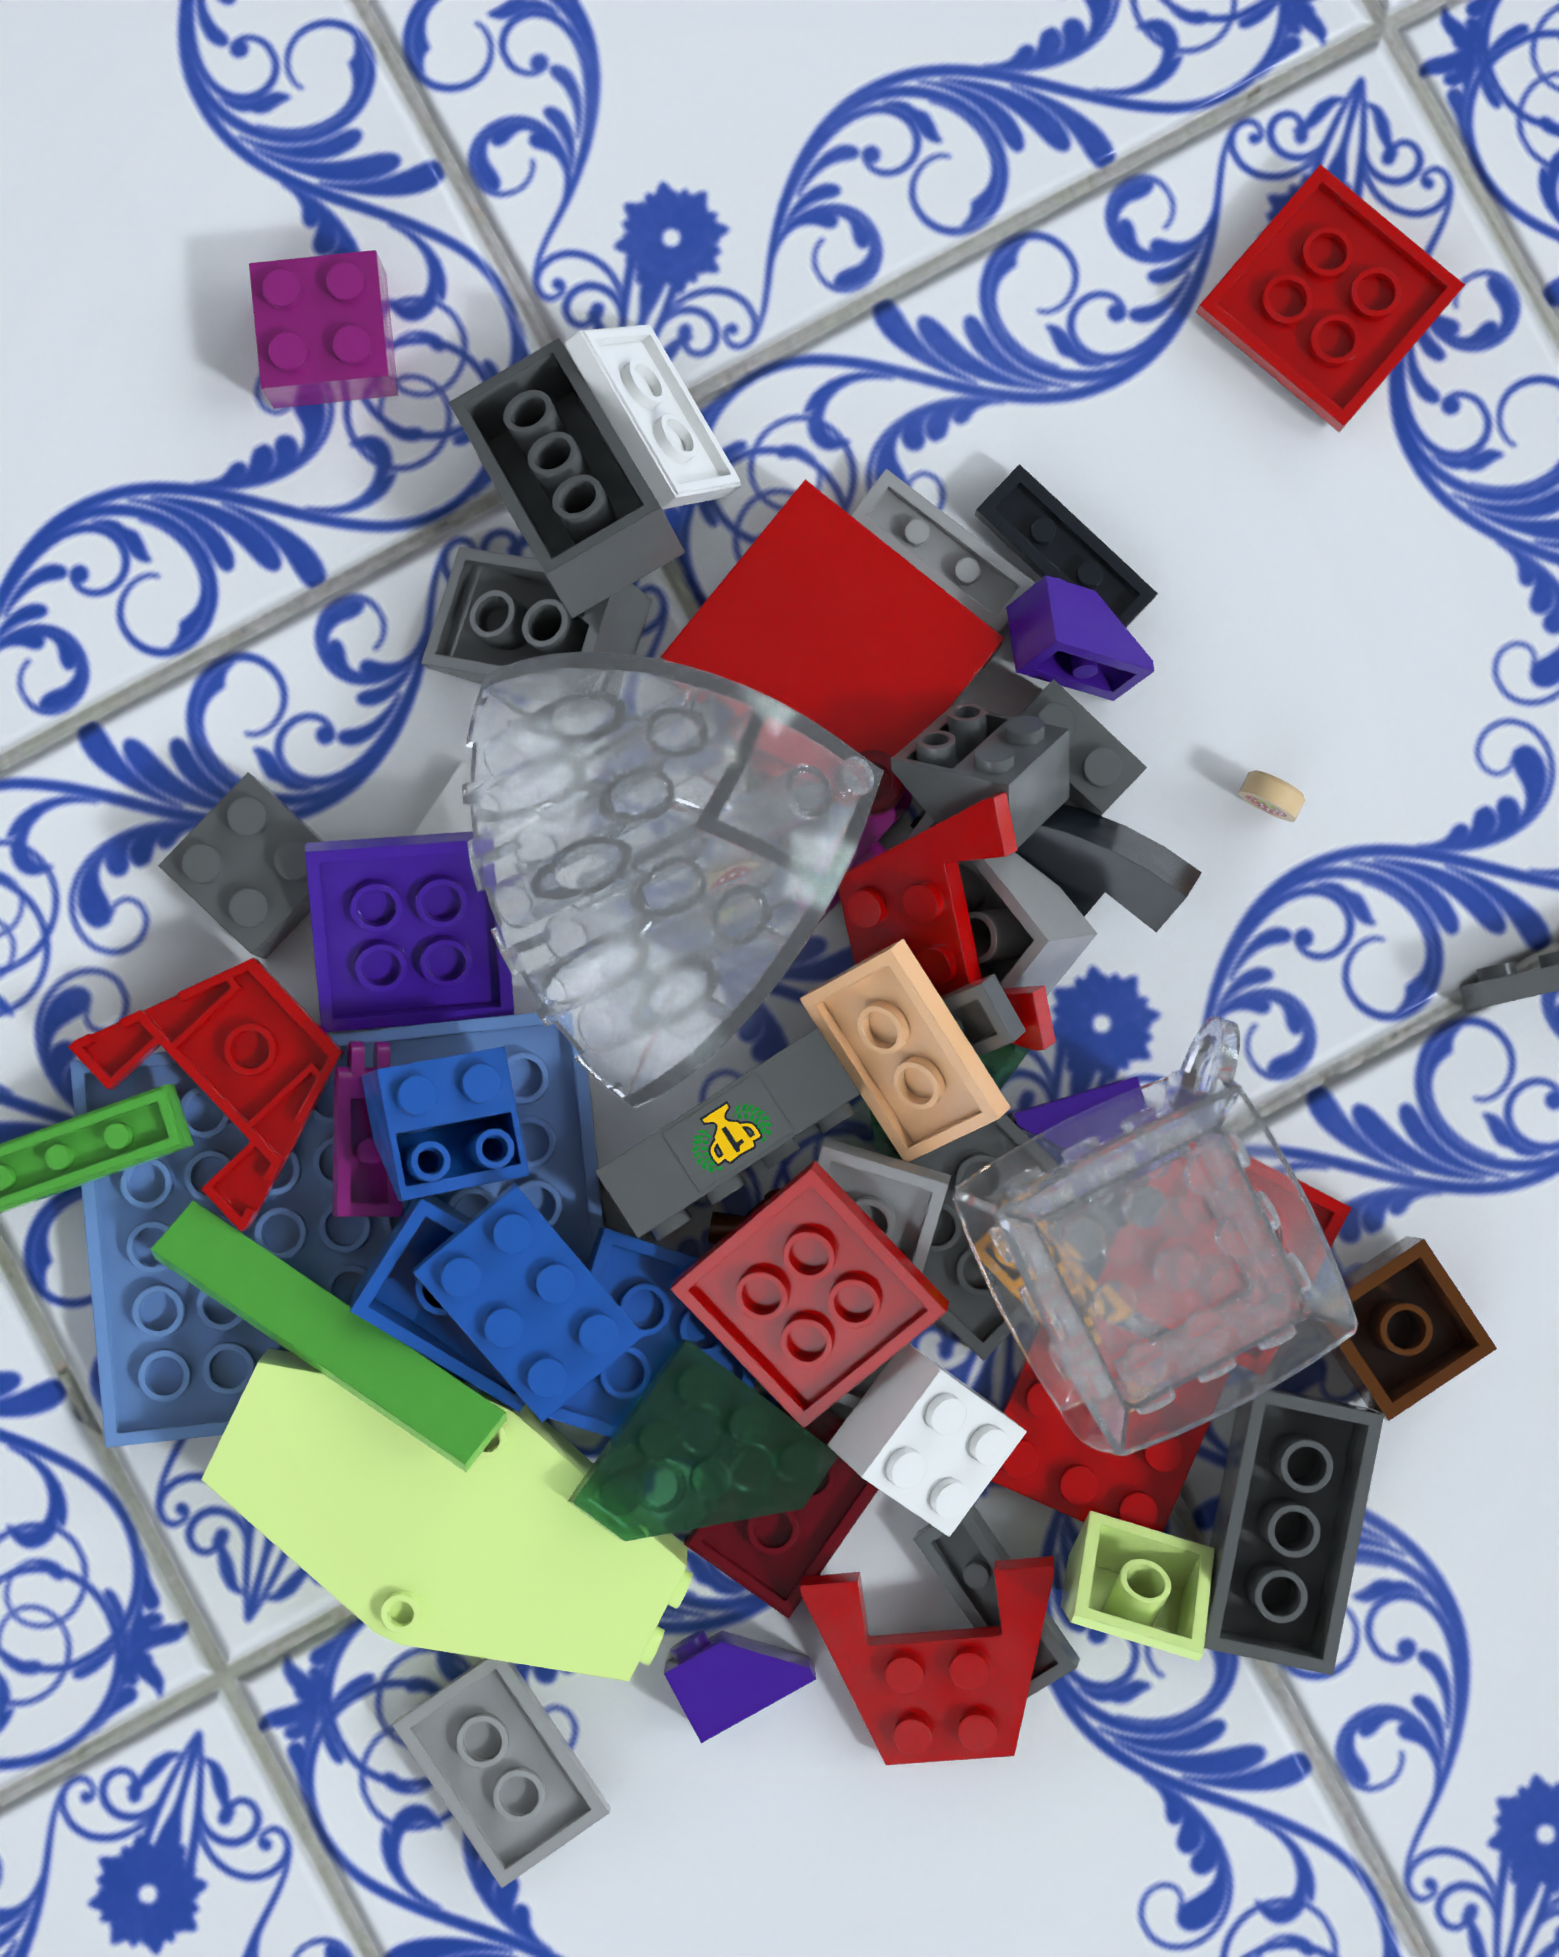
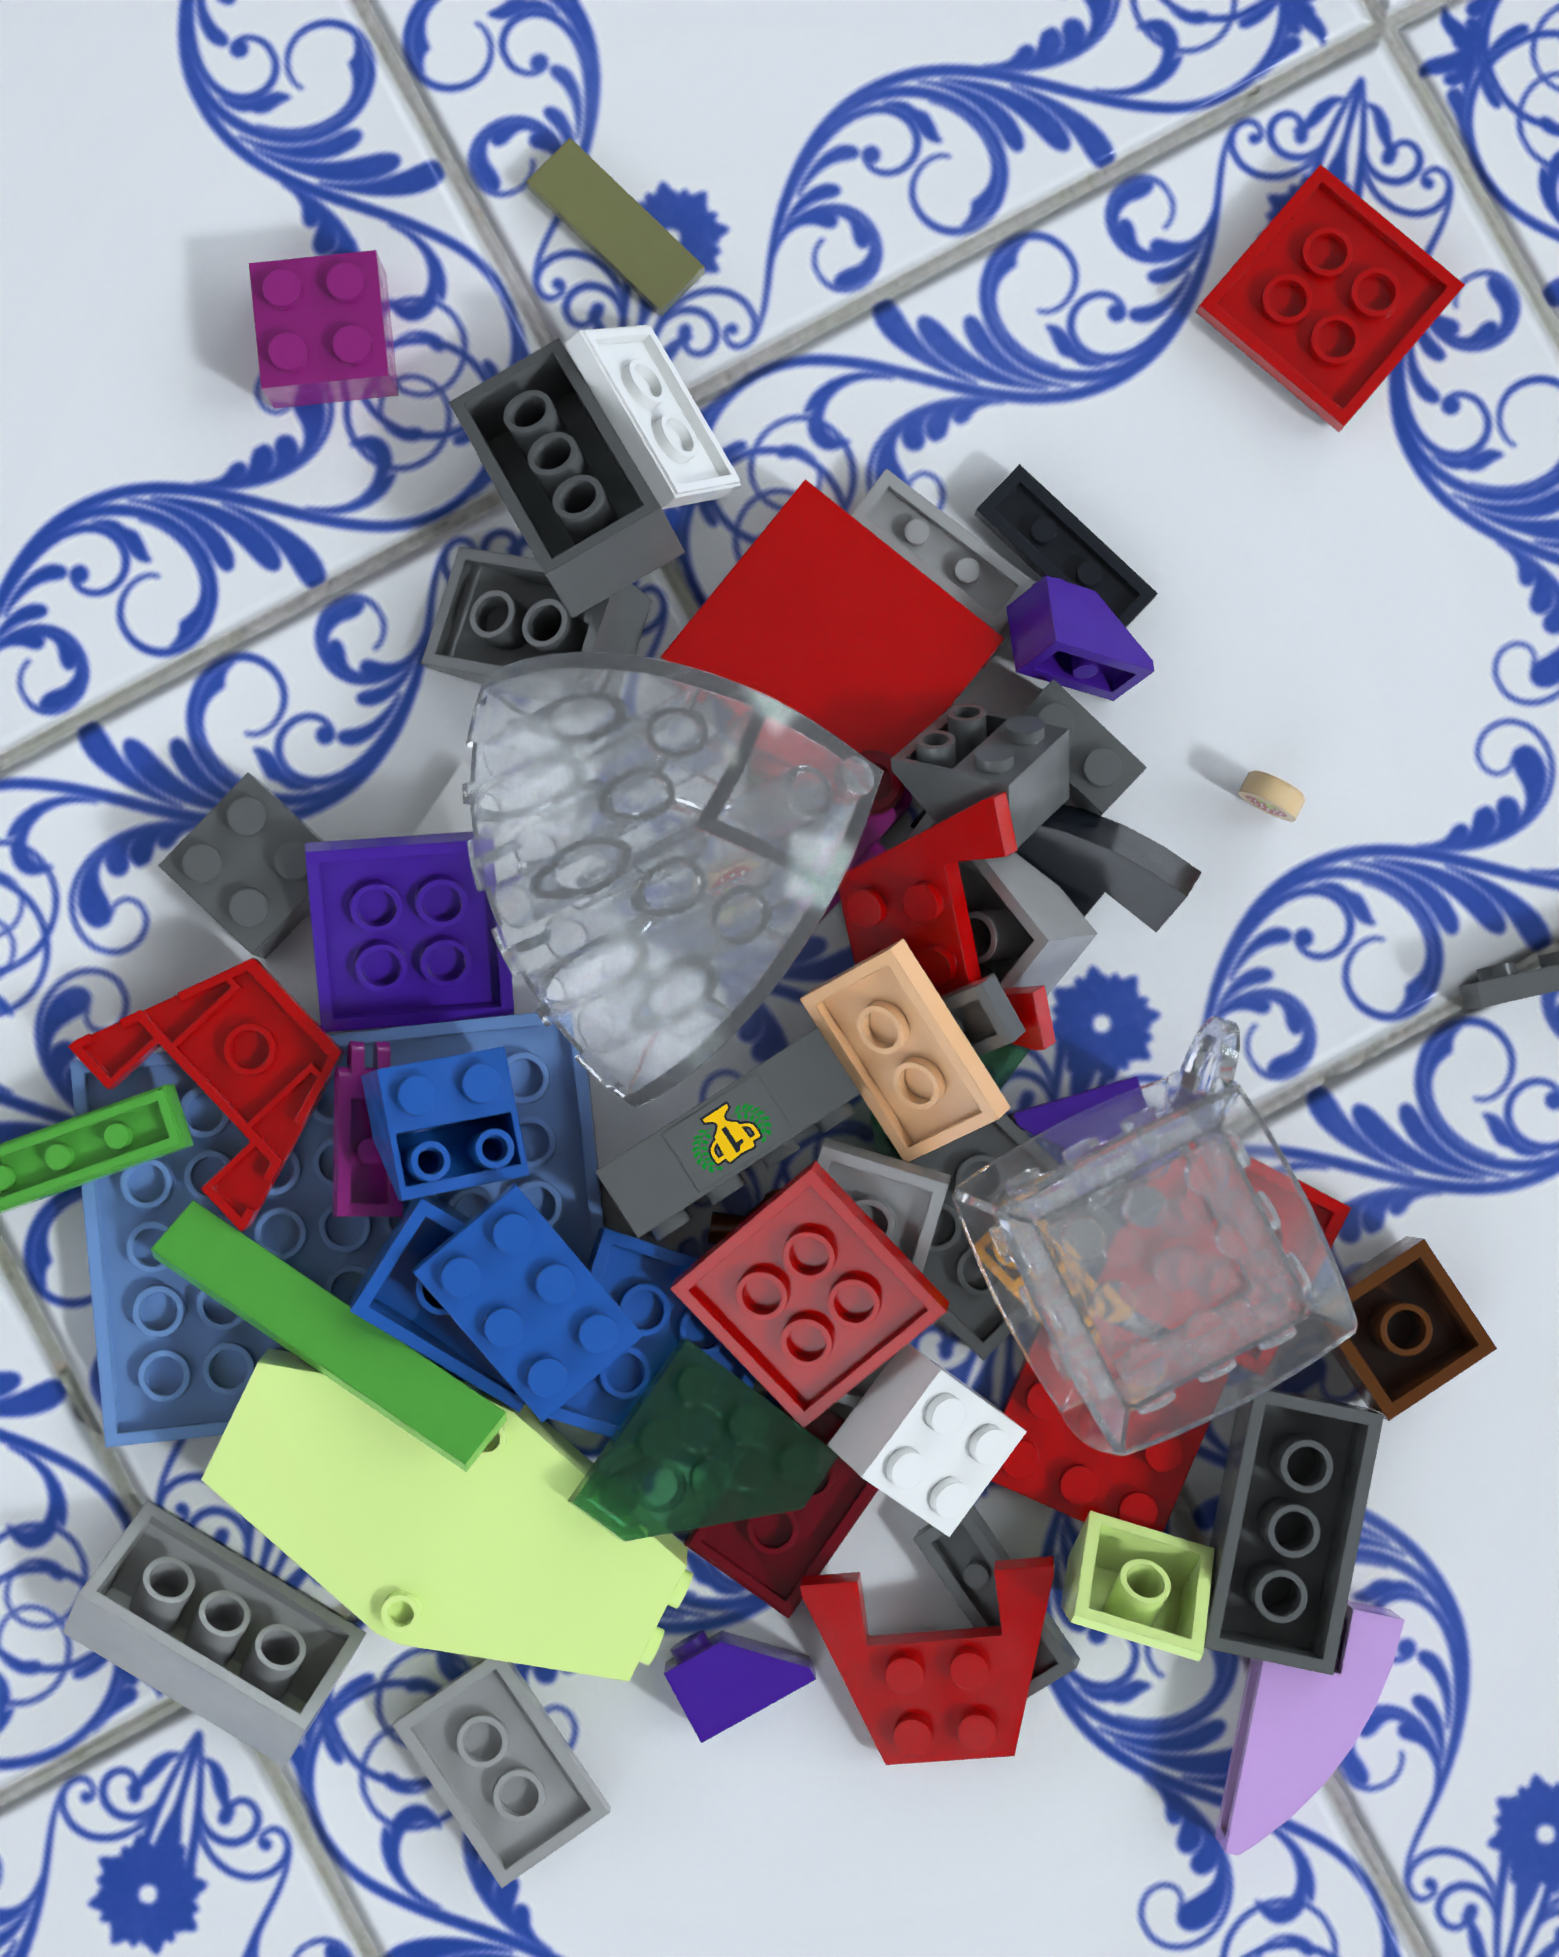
(213, 1632): none -> light grey slope
(615, 227): none -> olive tile
(1302, 1726): none -> lavender slope

